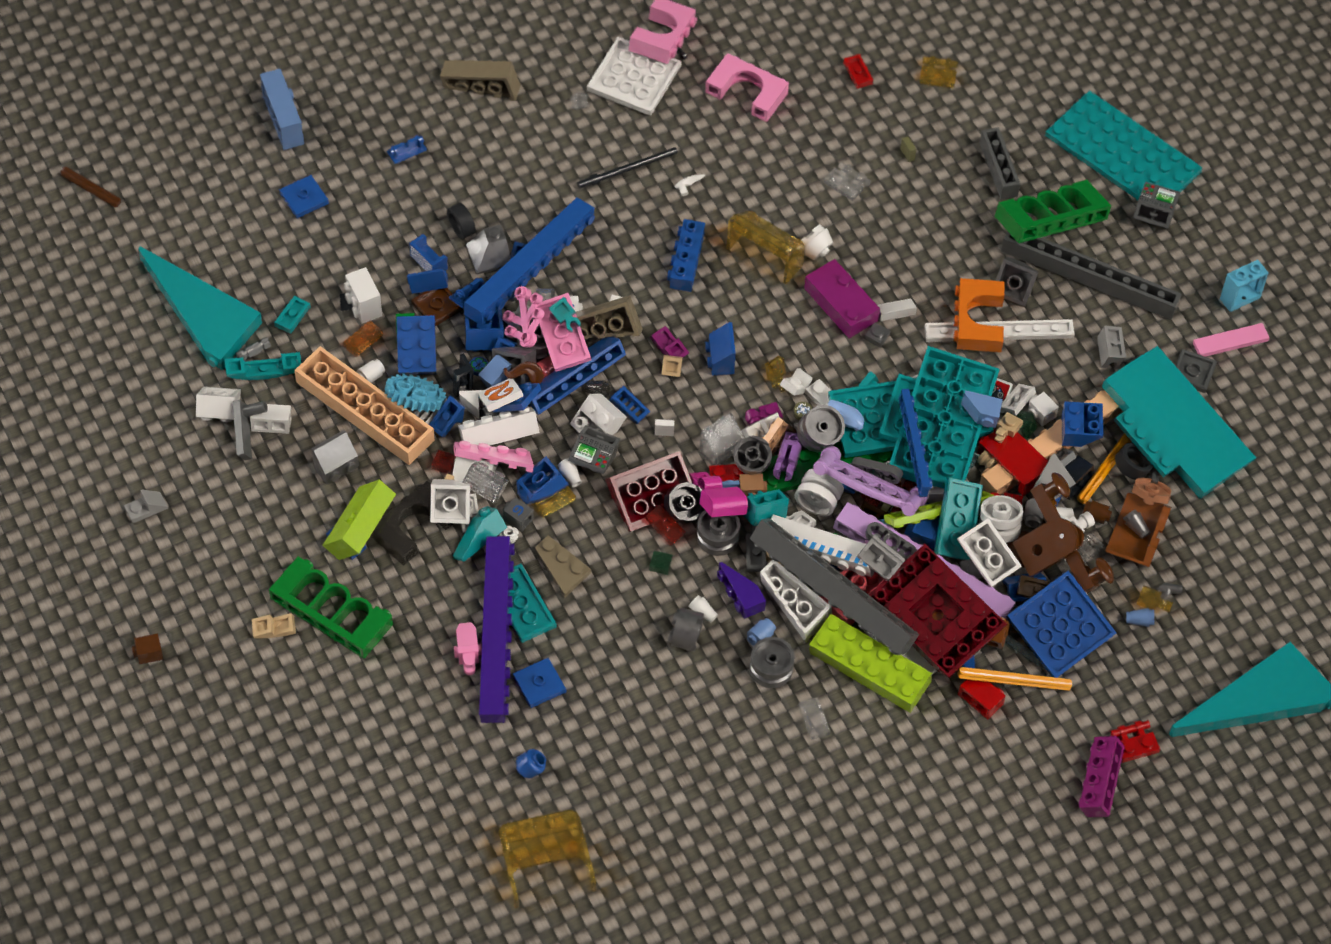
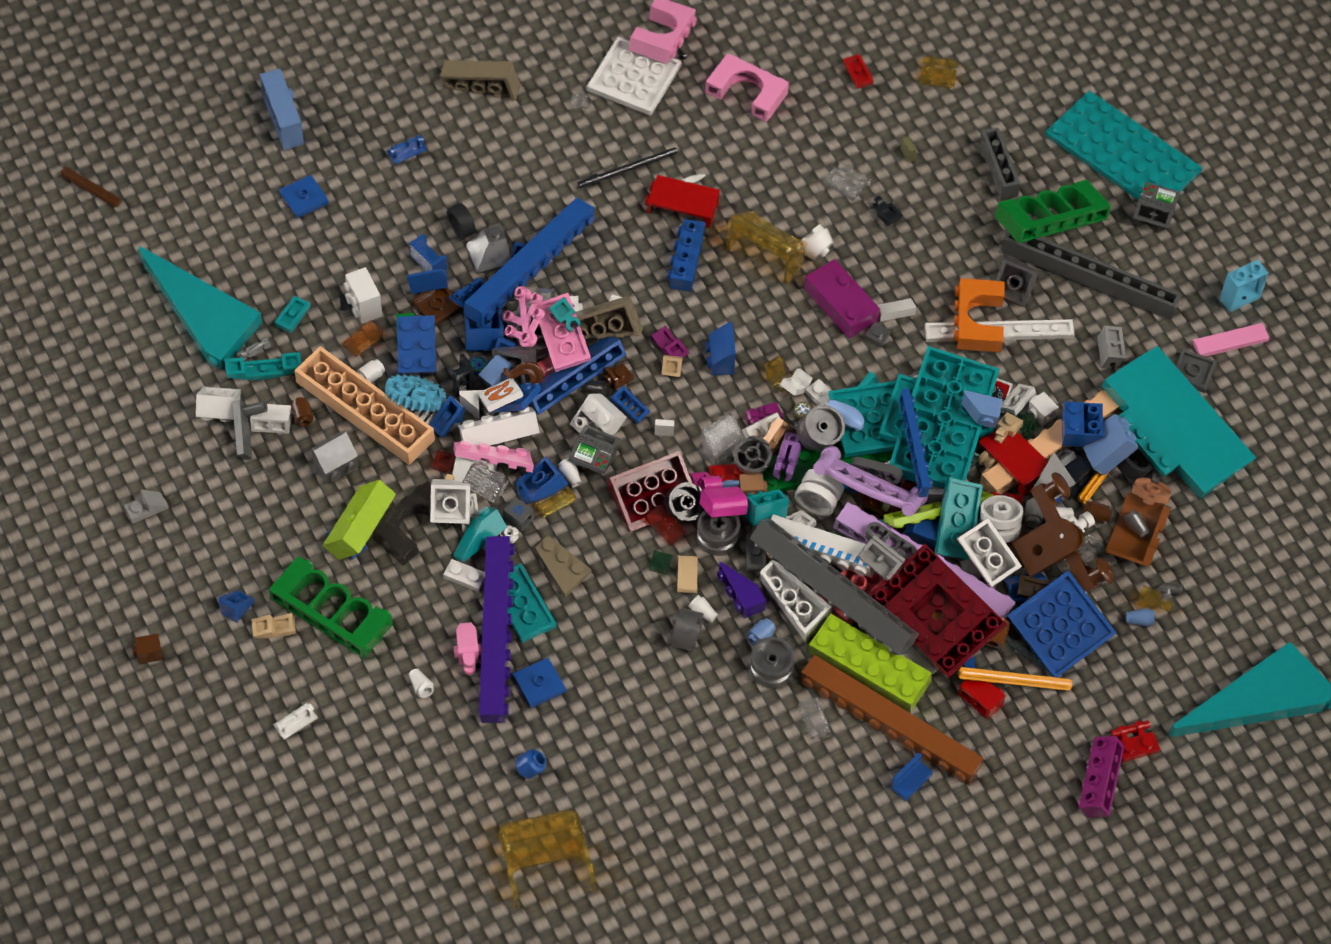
(235, 605): none -> blue slope
(295, 721): none -> white hinge
(302, 411): none -> reddish brown brick
(422, 685): none -> white cone
(464, 575): none -> white plate
(617, 376): none -> reddish brown bracket
(683, 198): none -> red panel
(687, 574): none -> tan slope
(886, 212): none -> black plate
(891, 720): none -> dark orange brick
(911, 778): none -> blue panel
(1114, 447): none -> medium blue brick

